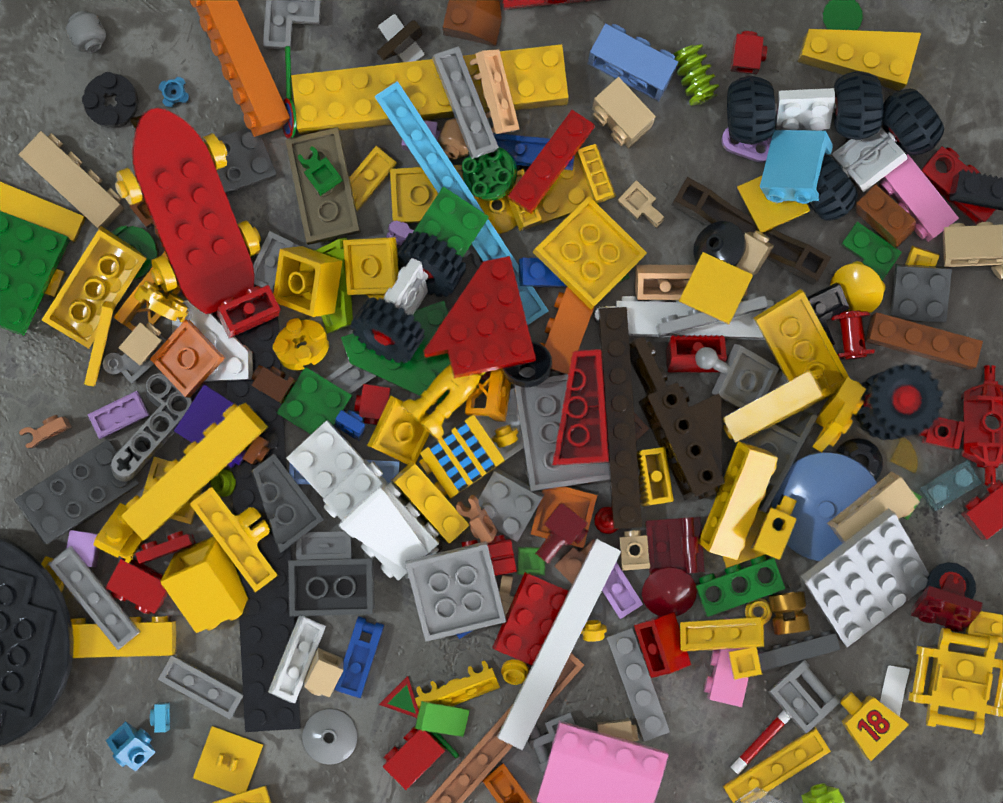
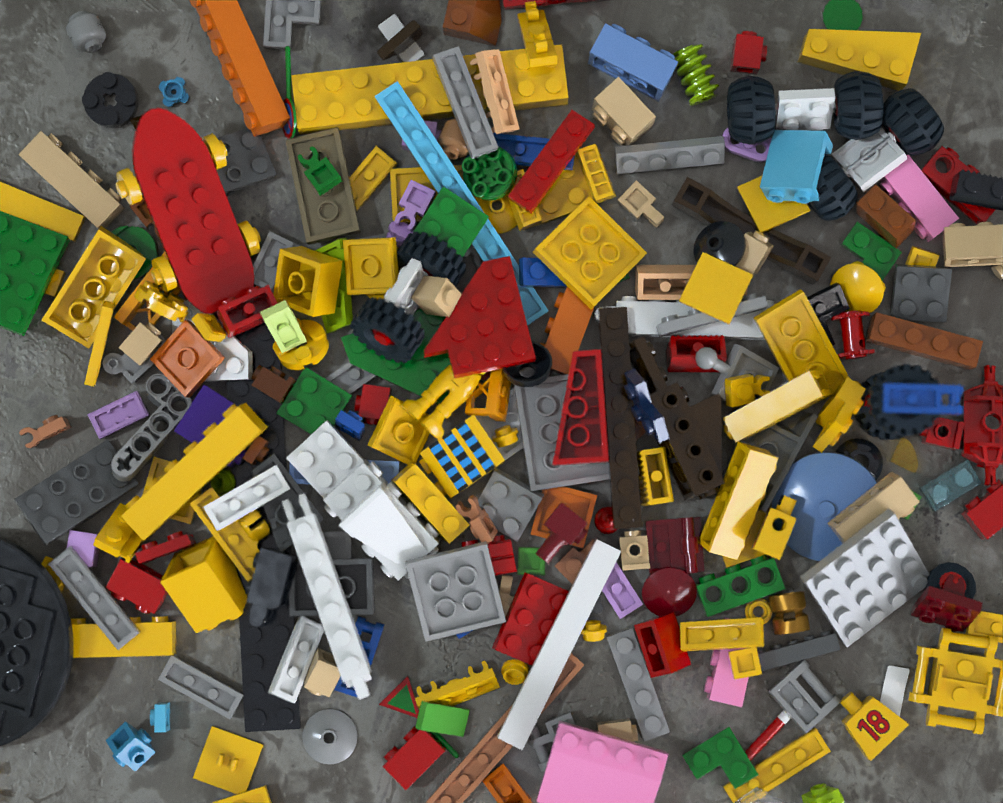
(209, 327): none -> yellow tile
(246, 497): none -> white plate
(270, 584): none -> black hinge
(283, 326): none -> yellowish green plate
(329, 597): none -> white hinge
(415, 202): none -> lavender plate
(436, 296): none -> tan brick
(536, 36): none -> yellow plate
(643, 408): none -> dark blue plate
(670, 155): none -> light grey plate
(725, 752): none -> green plate
(743, 388): none -> yellow plate
(921, 398): none -> blue plate

